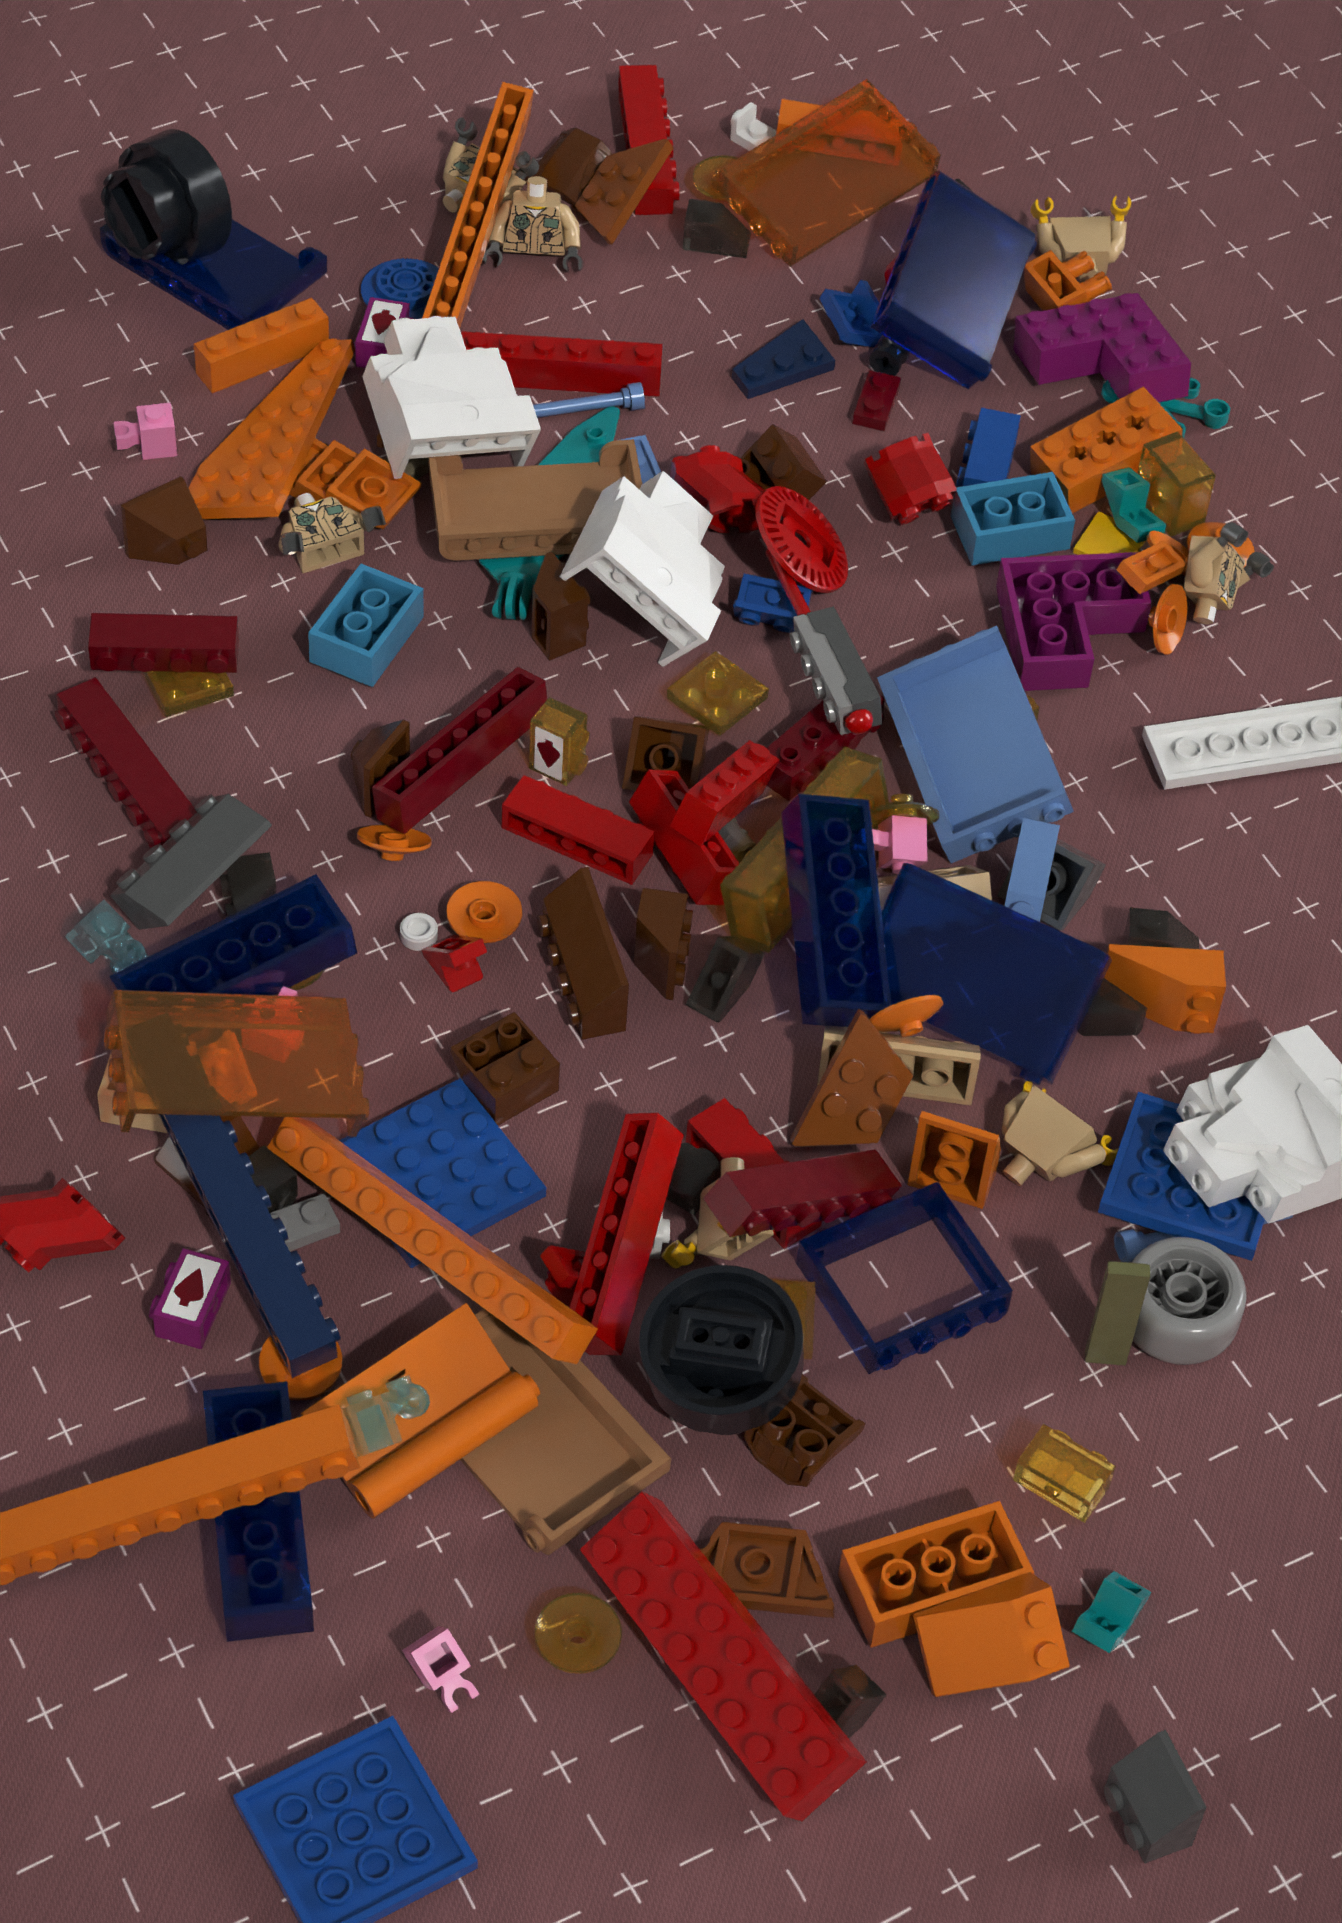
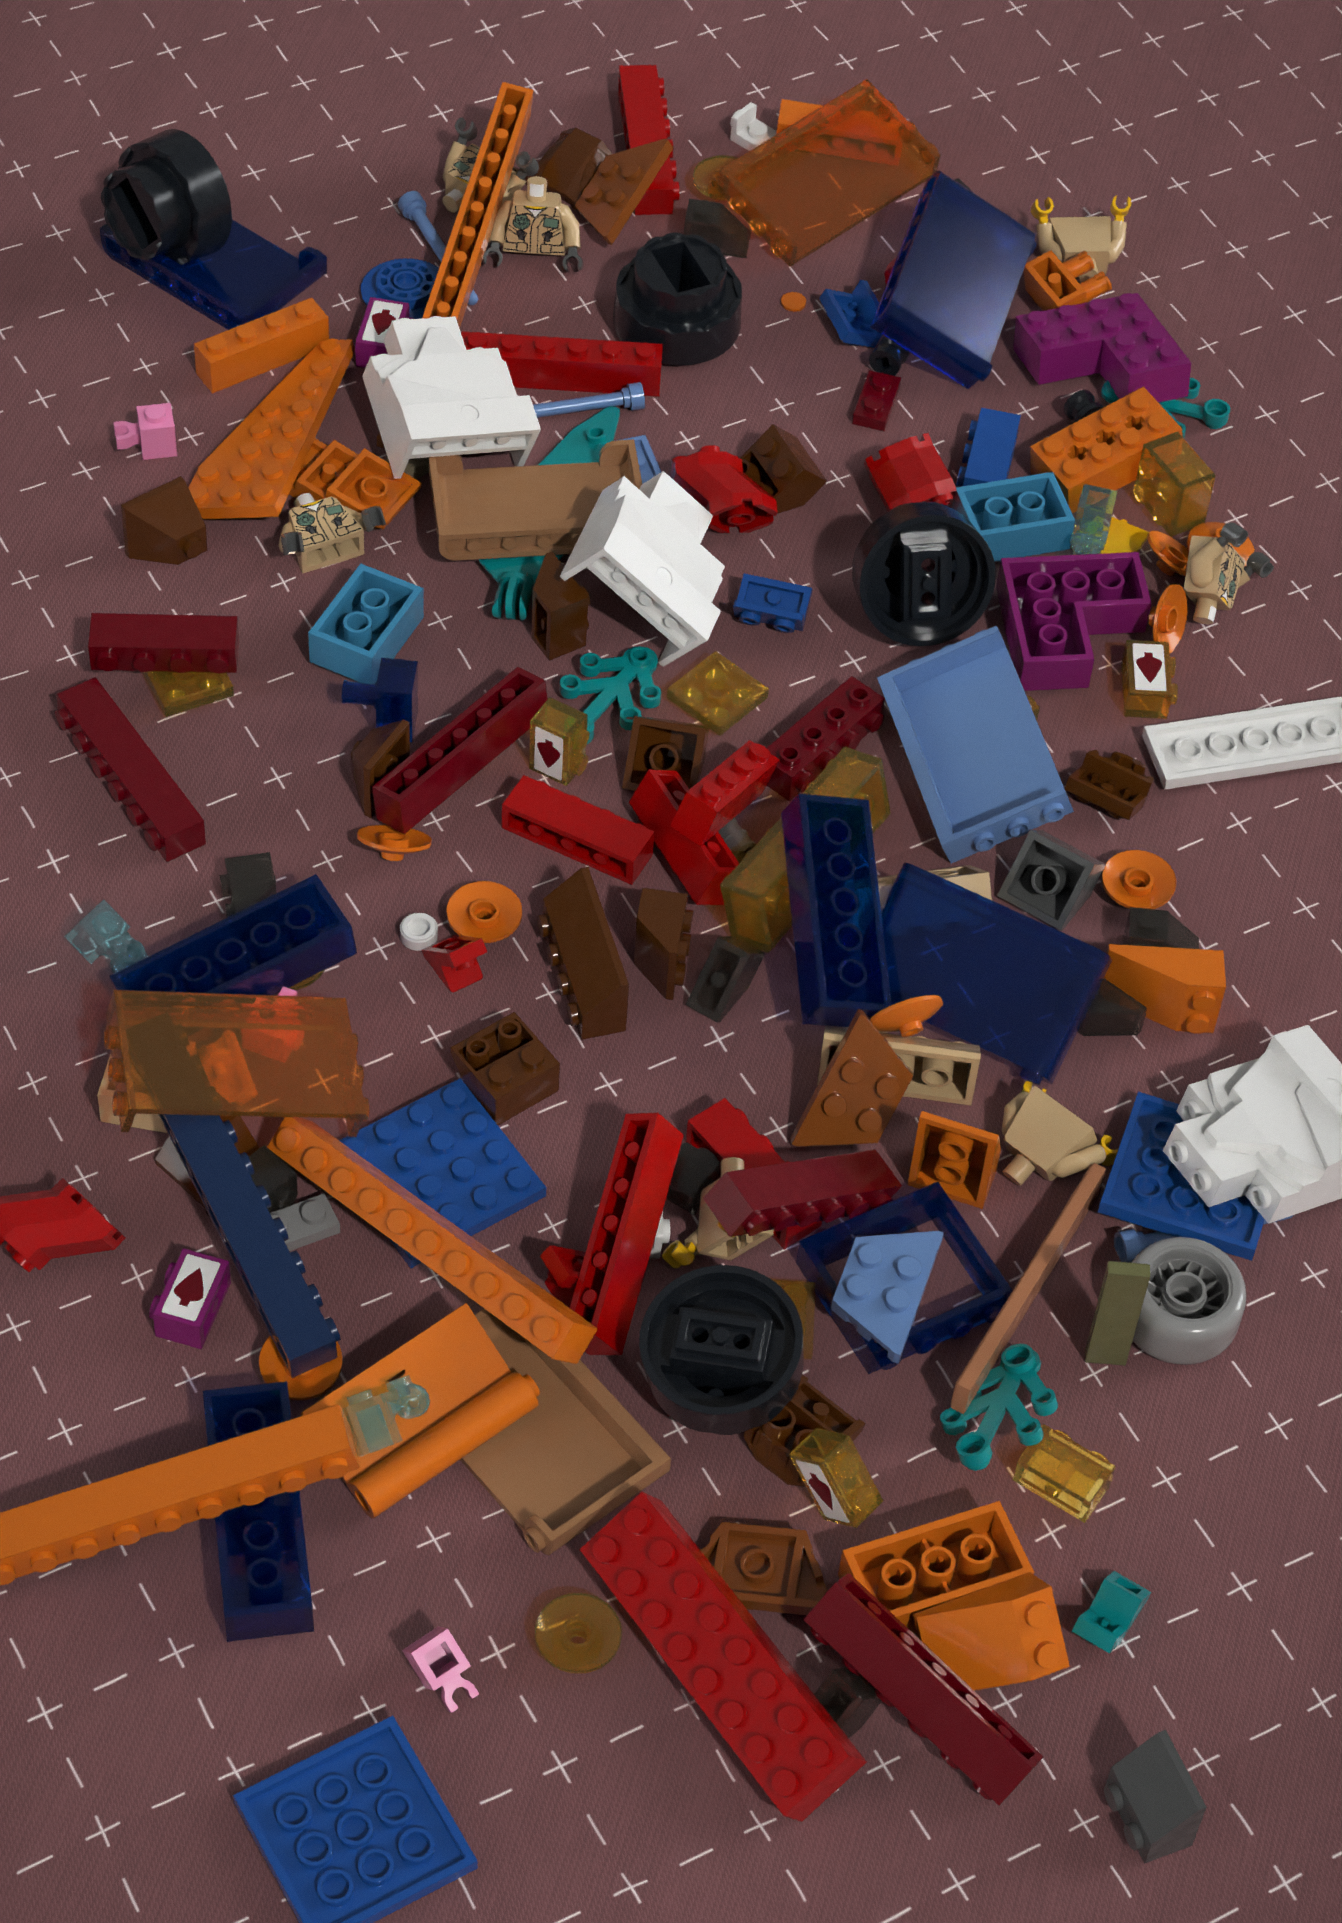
(188, 861): dark grey slope -> none
(392, 695): none -> clear blue brick
(414, 208): none -> medium blue piece
(635, 664): none -> teal plant
(679, 297): none -> black piece
(783, 361): dark blue wing -> none
(793, 301): none -> orange piece
(818, 565): red piece -> none
(832, 662): piece -> none
(836, 1477): none -> clear yellow brick
(885, 1285): none -> medium blue wing
(901, 841): bright pink brick -> none
(903, 806): clear yellow dish -> none
(915, 601): none -> black piece
(922, 1689): none -> dark red brick
(1017, 1365): none -> teal plant
(1027, 1289): none -> nougat tile
(1032, 868): medium blue slope -> none
(1081, 405): none -> black wheel
(1093, 520): none -> clear light blue brick
(1112, 783): none -> reddish brown slope
(1127, 498): teal slope -> none
(1139, 879): none -> orange dish
(1147, 679): none -> clear yellow brick
(1151, 567): orange plate -> none

